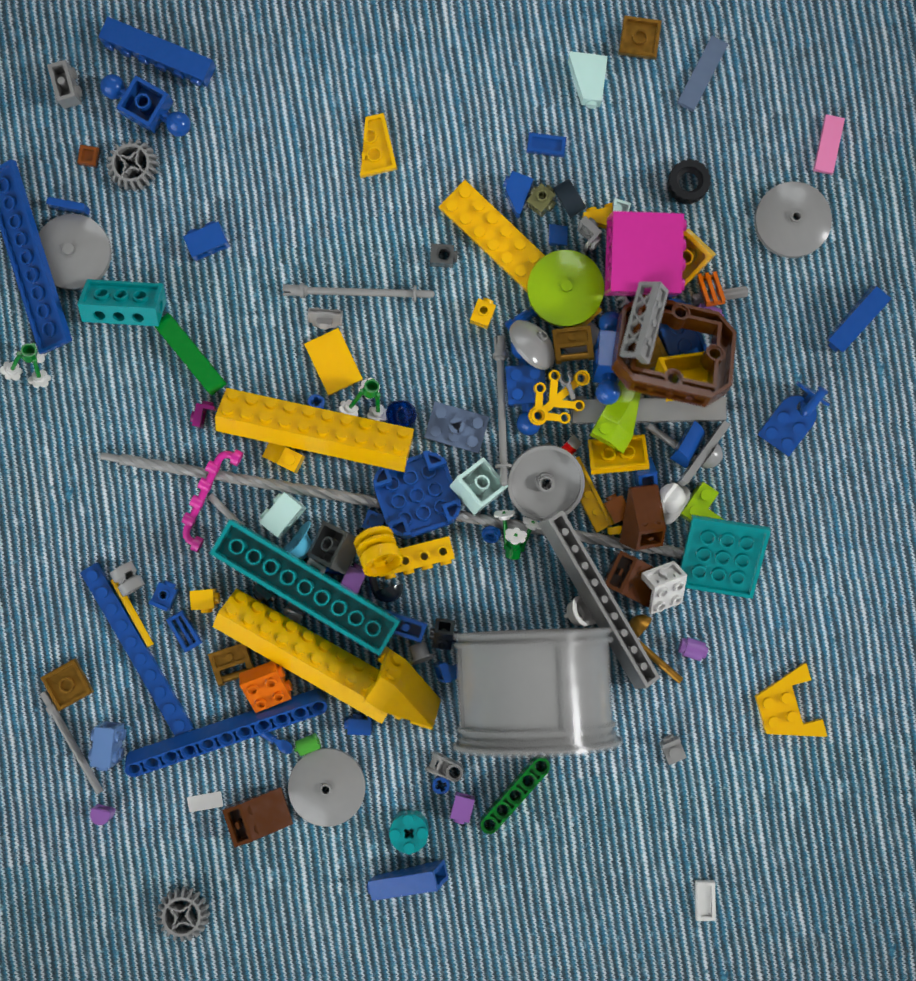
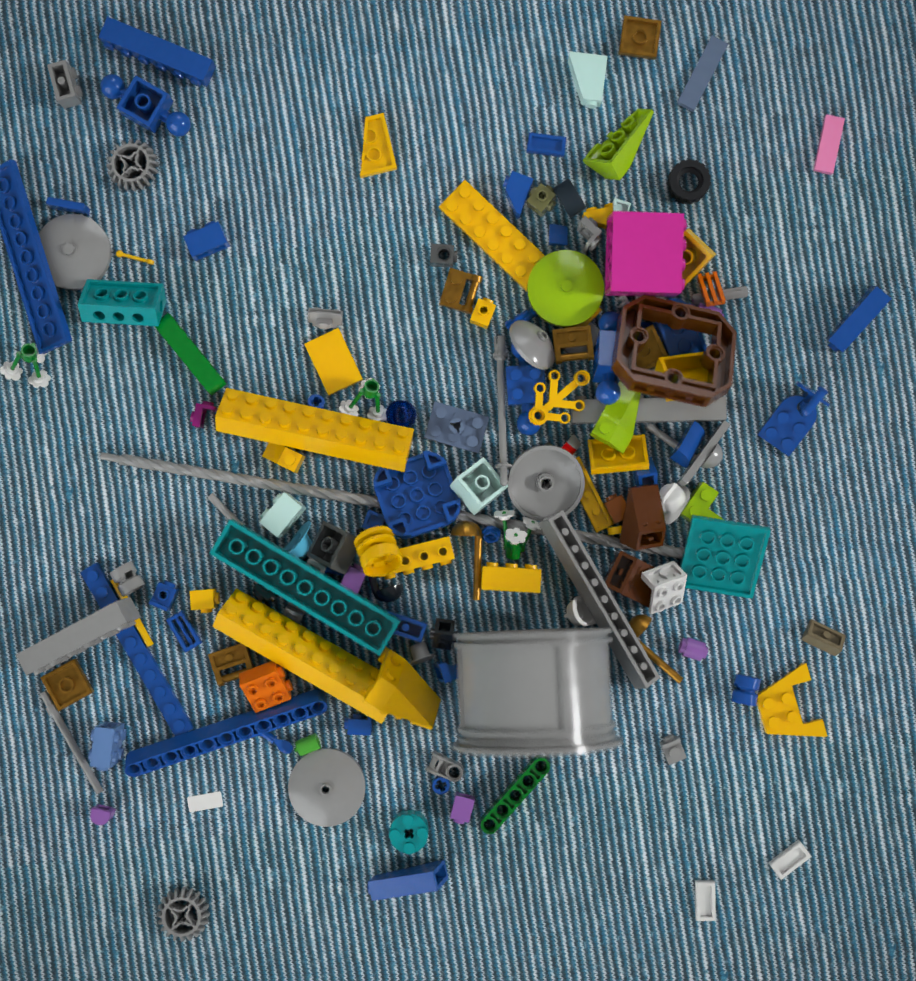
(78, 637): none -> light grey brick
(88, 156): dark orange tile -> none
(119, 253): none -> yellow hinge
(198, 501): dark pink bar -> none
(257, 816): reddish brown slope -> none
(303, 290): light grey bar -> none
(454, 289): none -> pearl gold plate
(468, 528): none -> pearl gold piece
(511, 577): none -> yellow piece
(568, 385): light grey hand -> none
(617, 152): none -> lime wedge
(650, 323): light grey fence -> none
(746, 690): none -> blue wheel
(779, 229): light grey dish -> none
(789, 859): none -> white tile
(823, 638): none -> dark tan slope

